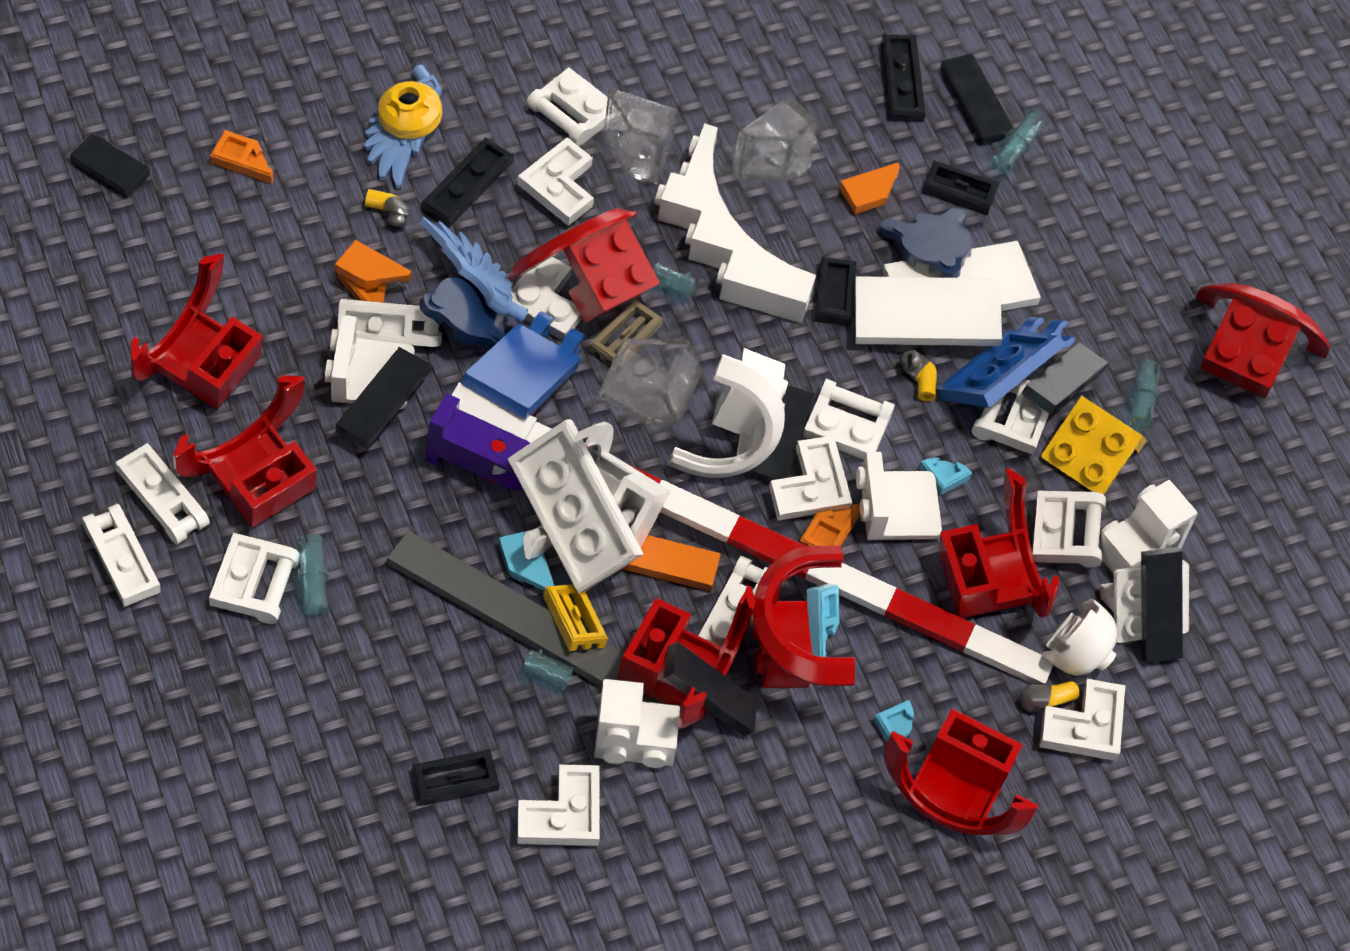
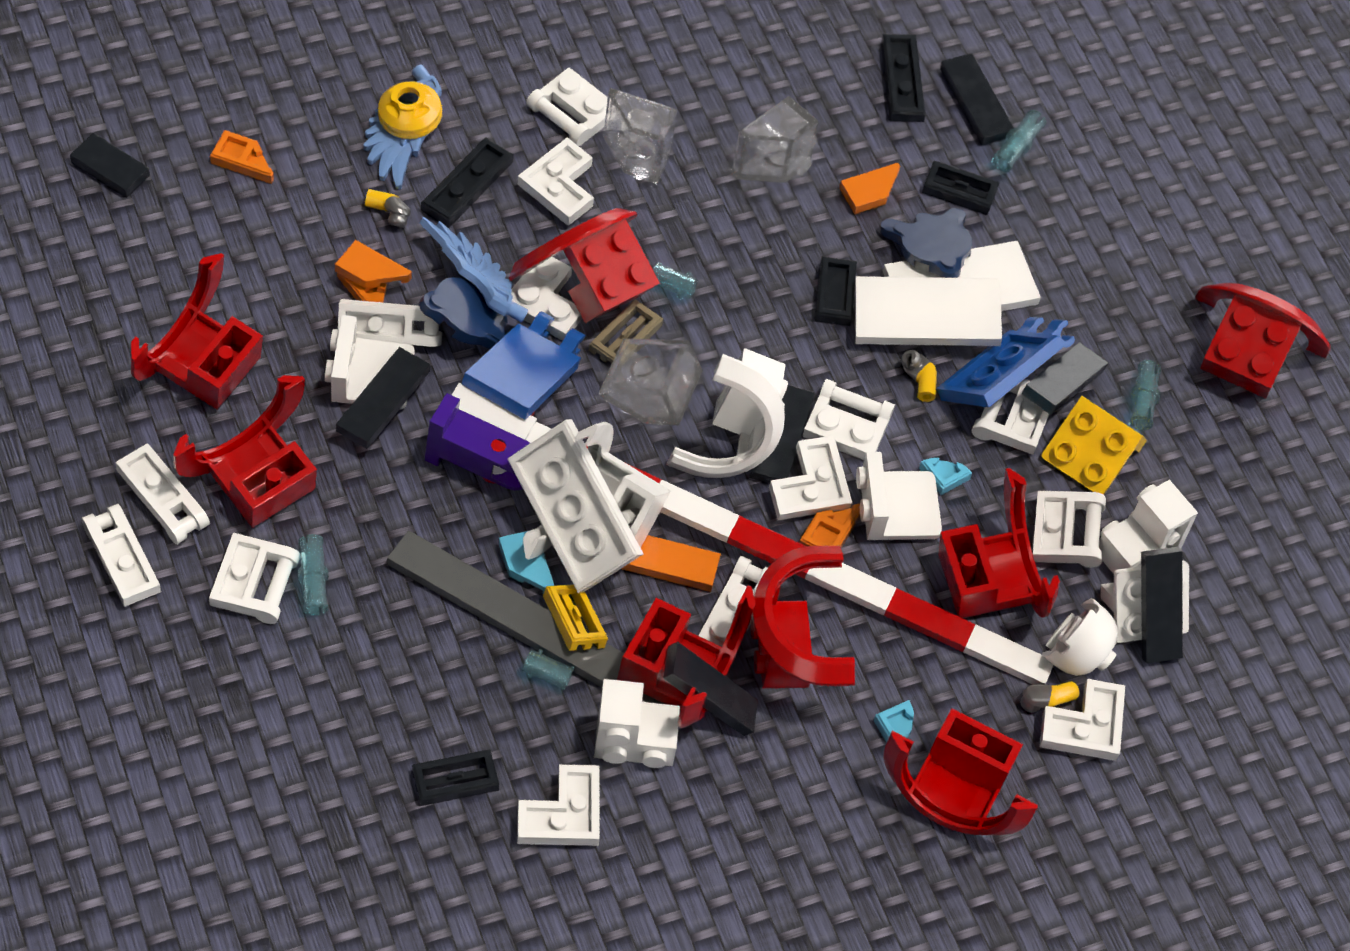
(745, 269): white arch -> none
(823, 615): medium azure tile -> none

